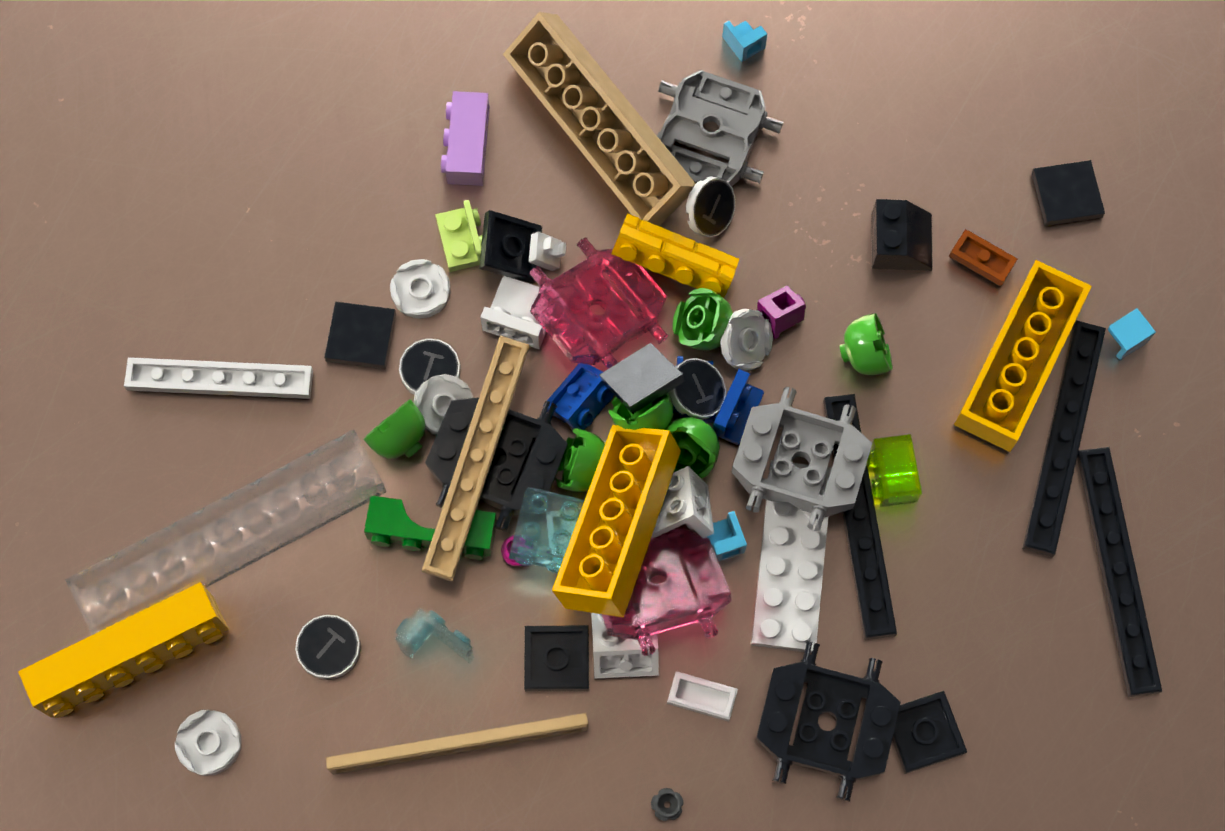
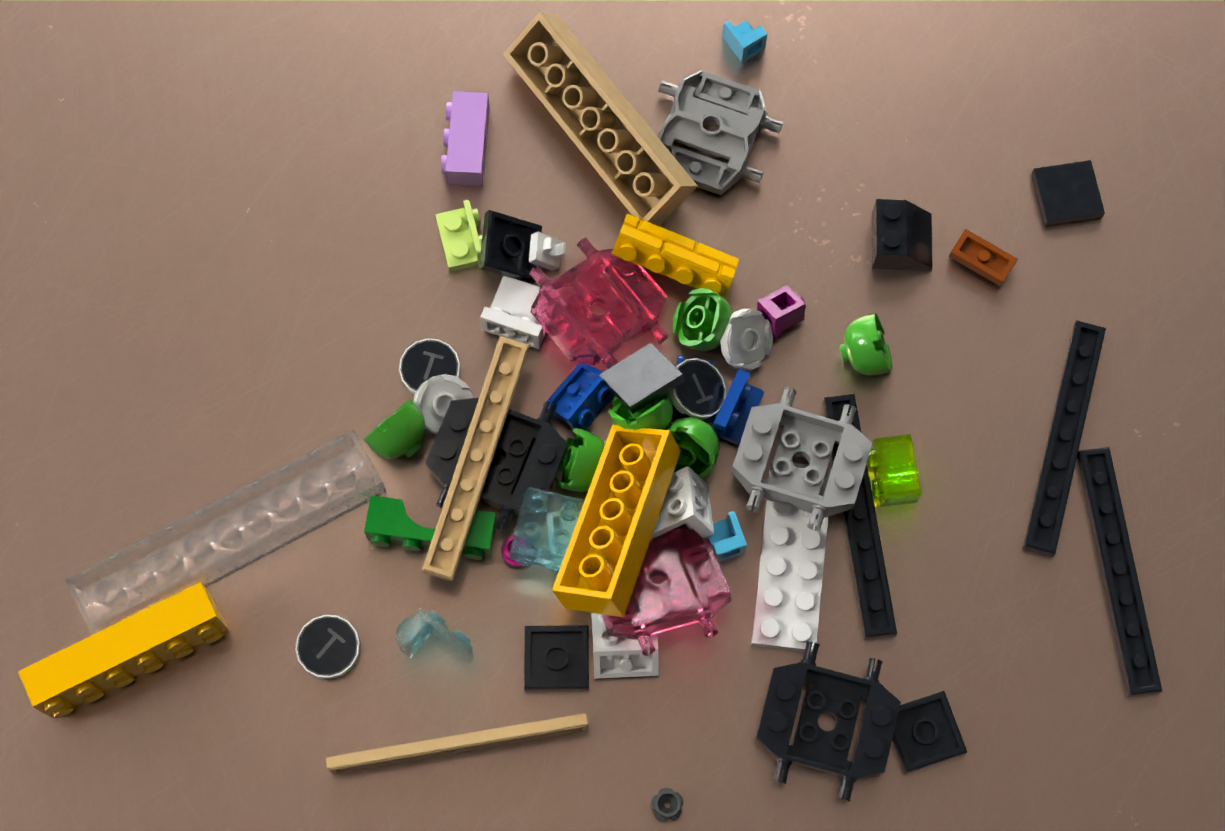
(208, 742): white tile -> none
(218, 378): white plate -> none
(360, 335): black tile -> none
(420, 289): white tile -> none
(702, 696): white tile -> none
(710, 206): black tile -> none
(1023, 356): yellow brick -> none
(1131, 332): medium azure panel -> none

